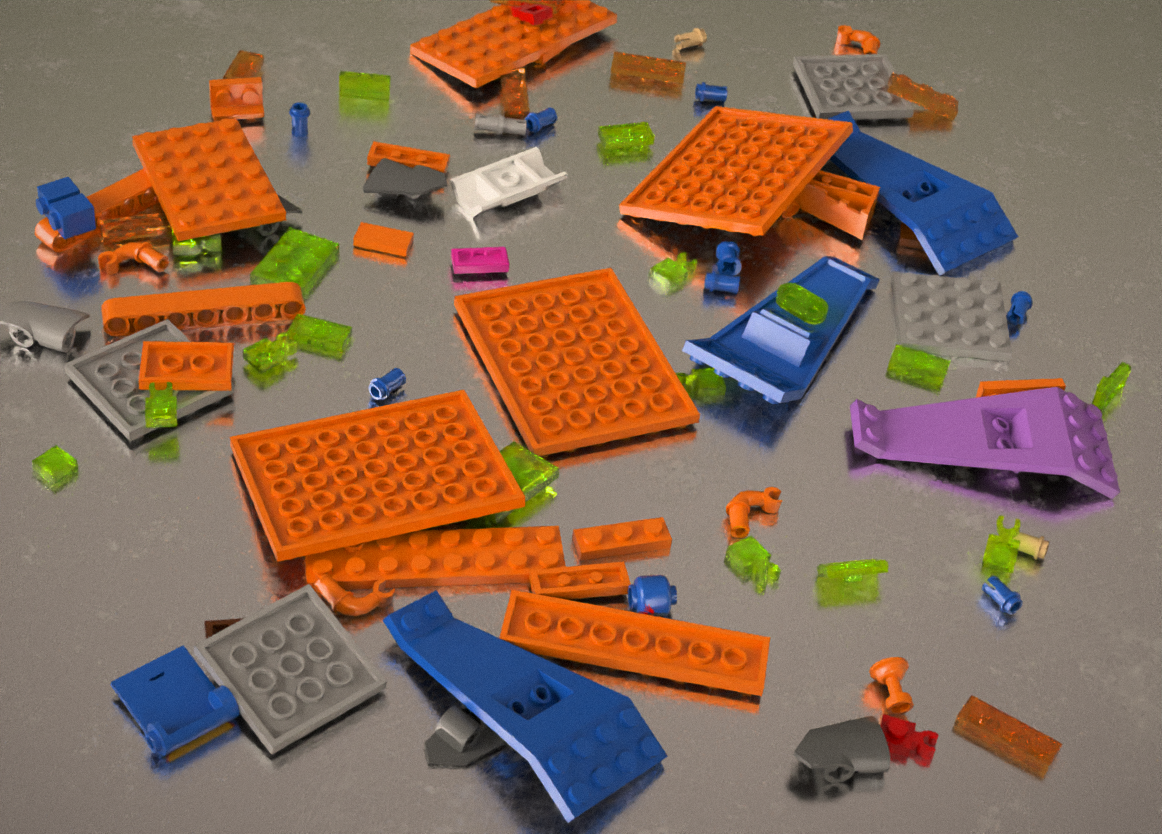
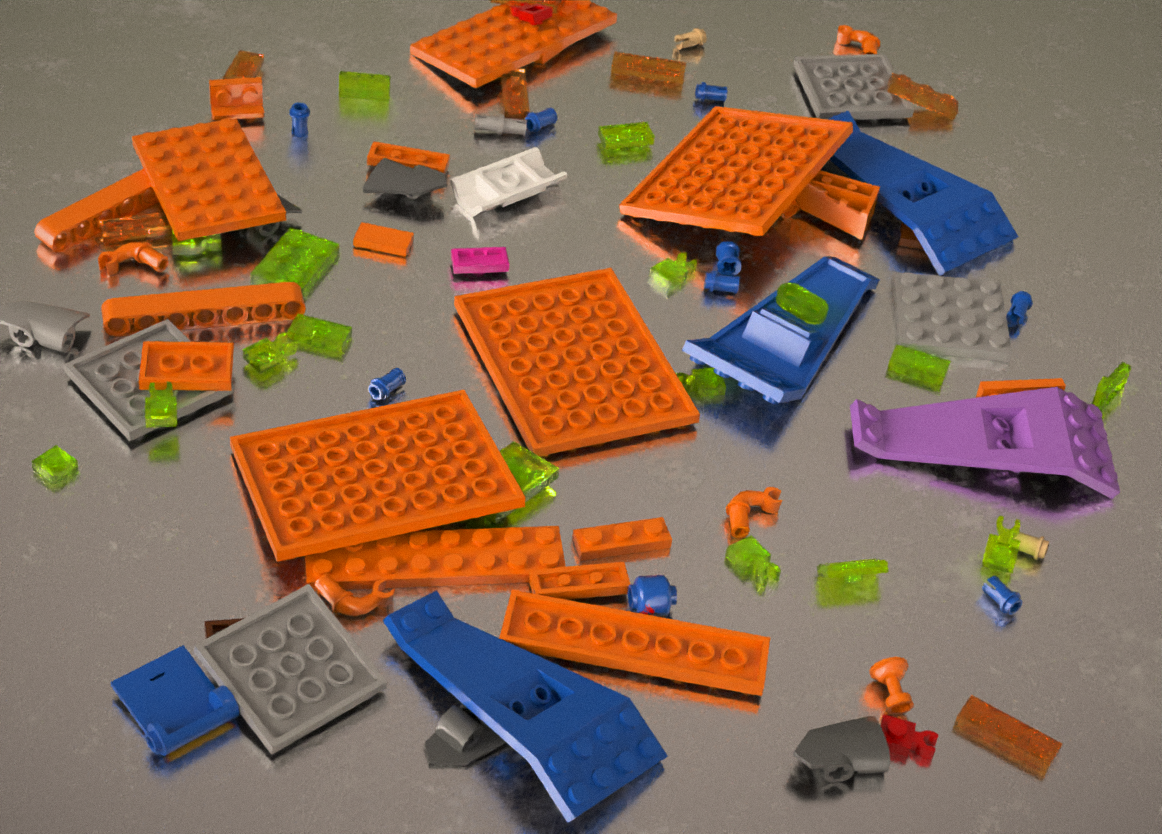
(65, 208): blue piece -> none

